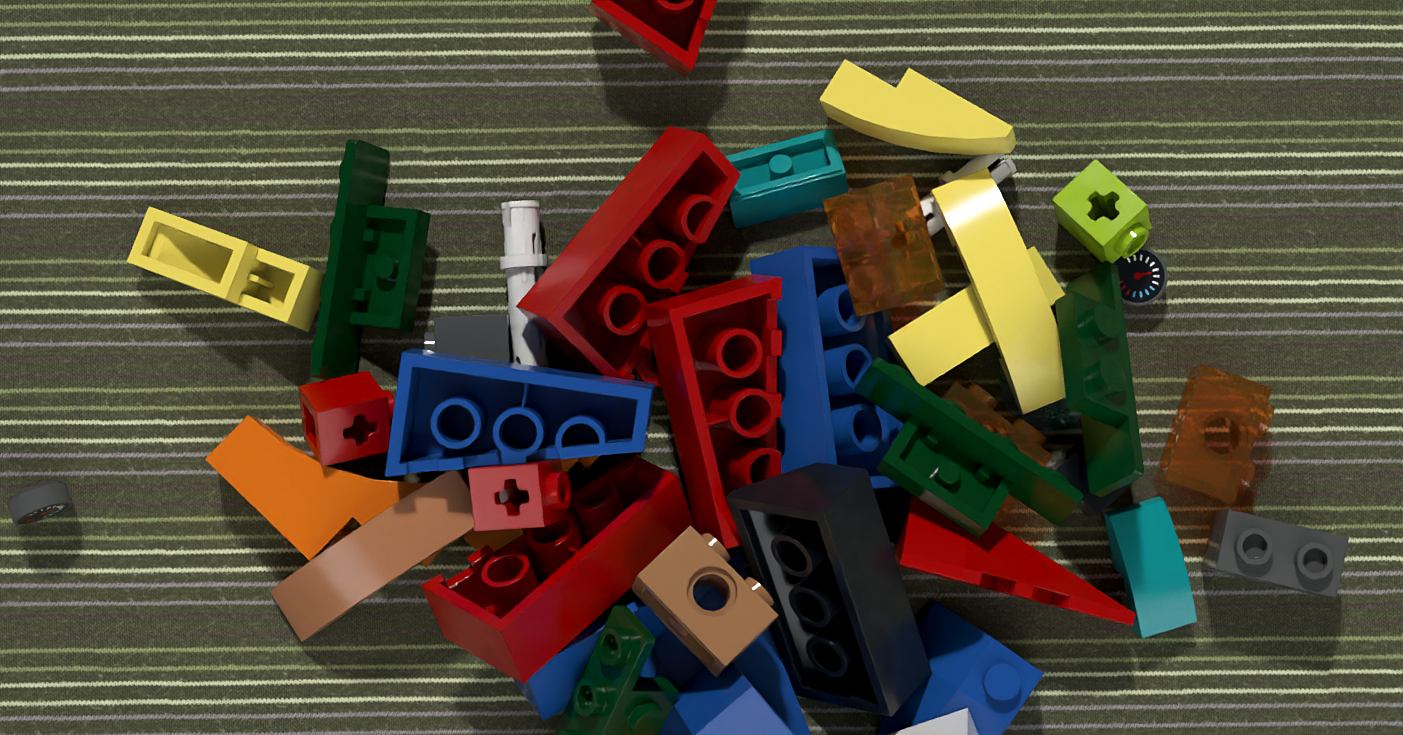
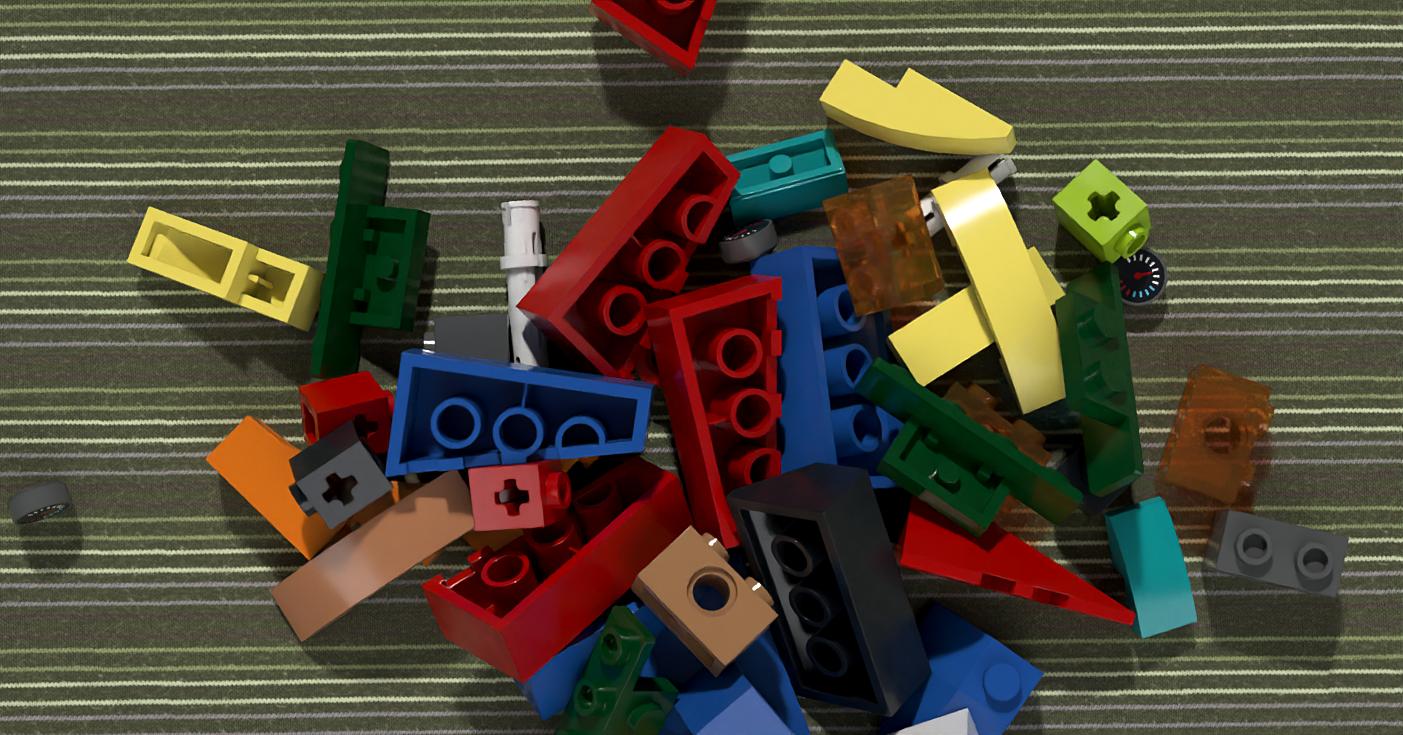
(353, 461): none -> black brick
(747, 241): none -> dark grey tile

